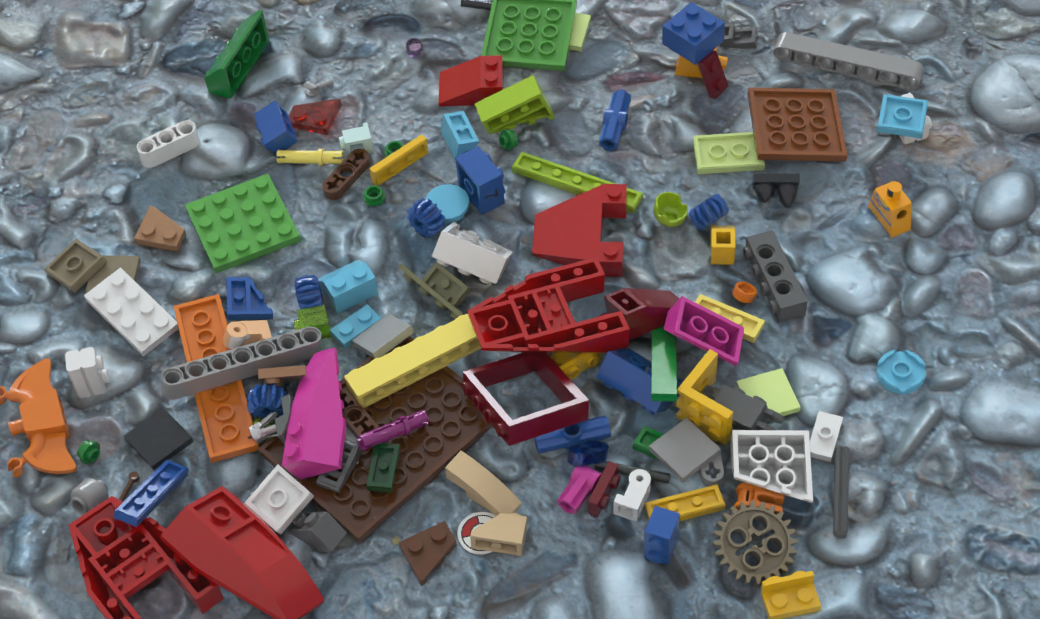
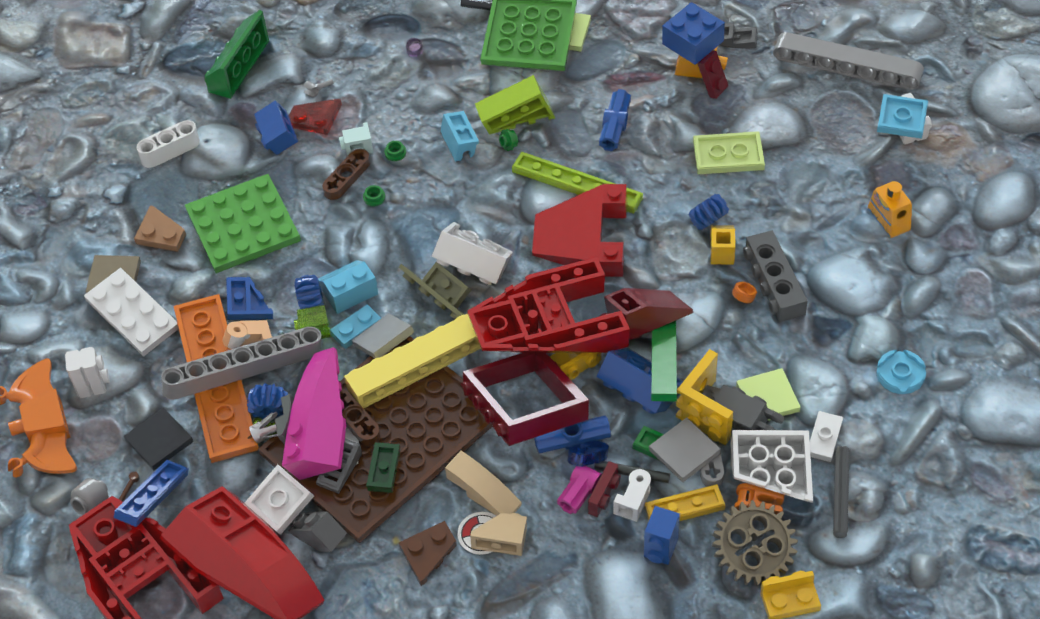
(75, 265): dark tan tile -> none
(88, 451): green plate -> none
(281, 374): medium nougat wing -> none
(318, 157): light yellow pin -> none
(399, 160): yellow tile -> none
(401, 426): magenta pin -> none
(426, 217): blue gear -> none
(451, 200): medium azure tile -> none
(471, 81): red slope -> none
(480, 180): blue brick -> none
(670, 210): lime hair -> none
(705, 329): dark pink slope -> none
(751, 324): light yellow plate -> none
(785, 184): black tile -> none
(796, 124): dark orange plate -> none

